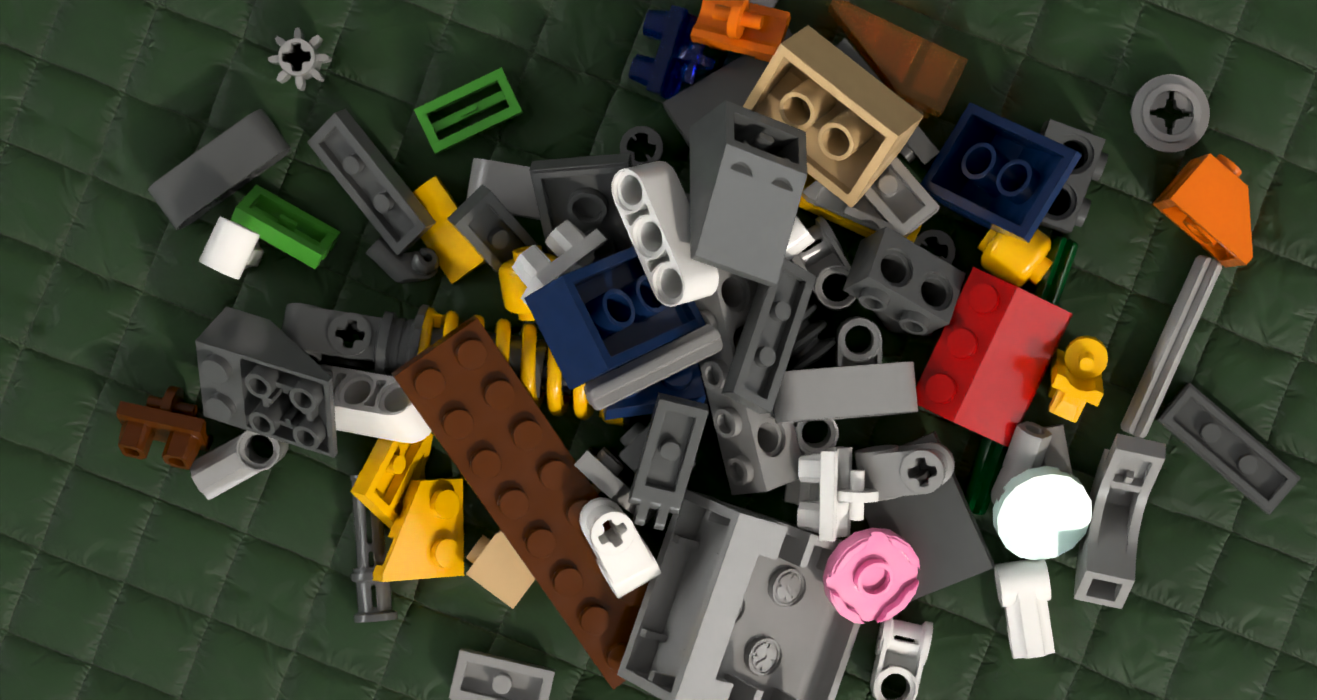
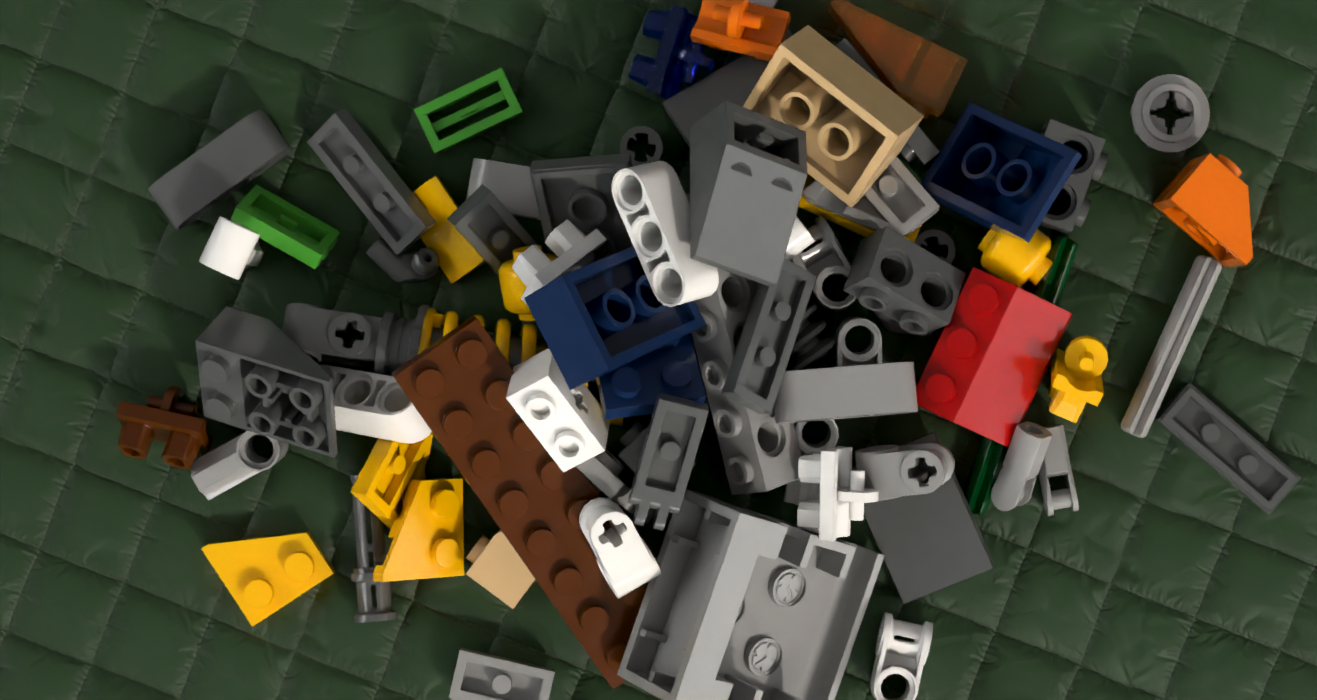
(268, 570): none -> yellow wing
(309, 68): light grey gear -> none
(562, 419): none -> white brick
(653, 367): light grey axle -> none
(871, 575): bright pink tile -> none
(1024, 592): white piece -> none
(1042, 513): light aqua tile -> none
(1118, 502): light grey arch -> none

